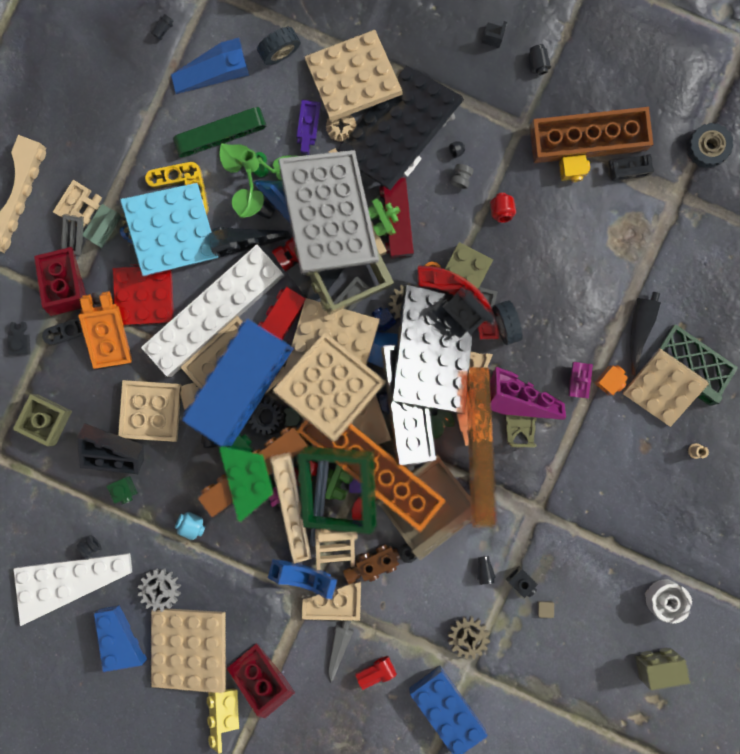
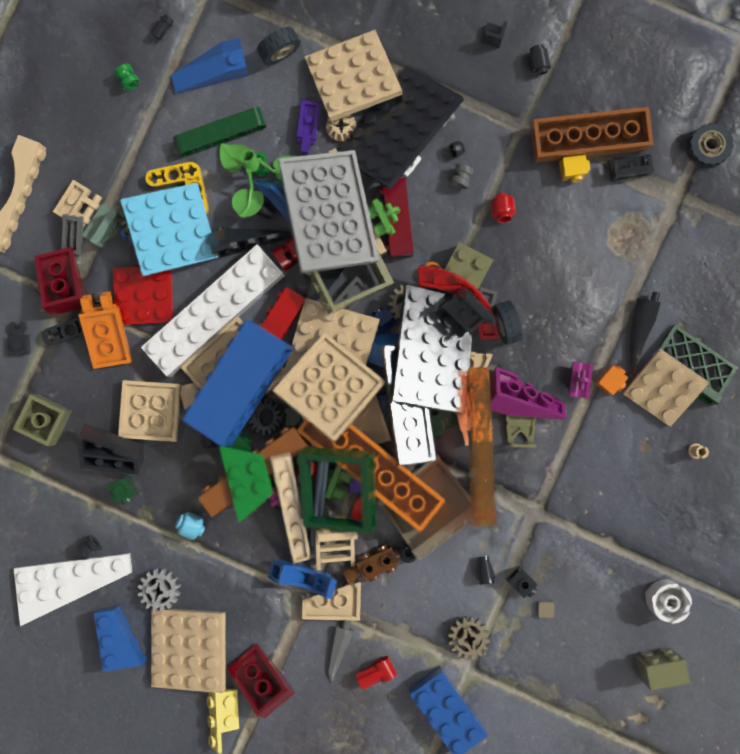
(125, 75): none -> green wheel

